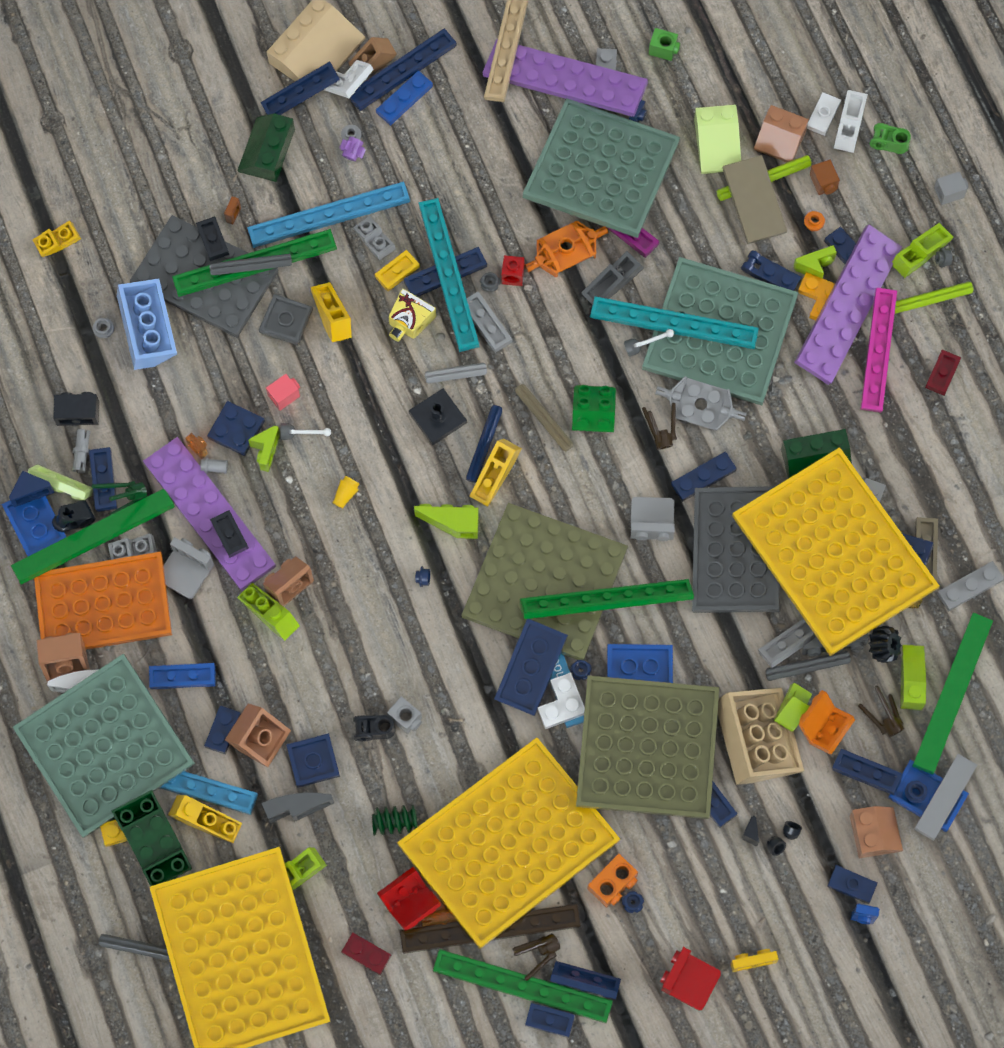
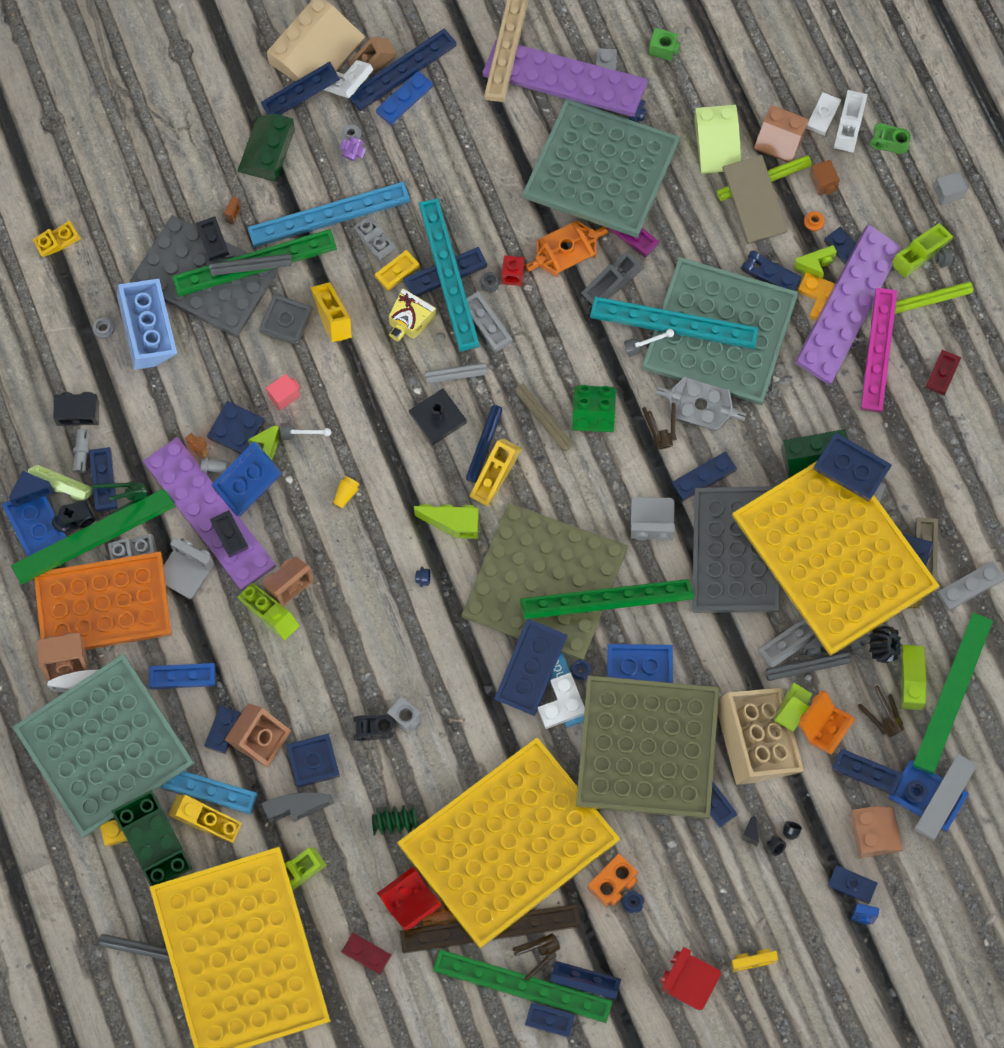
(246, 479): none -> blue plate
(852, 467): none -> dark blue plate

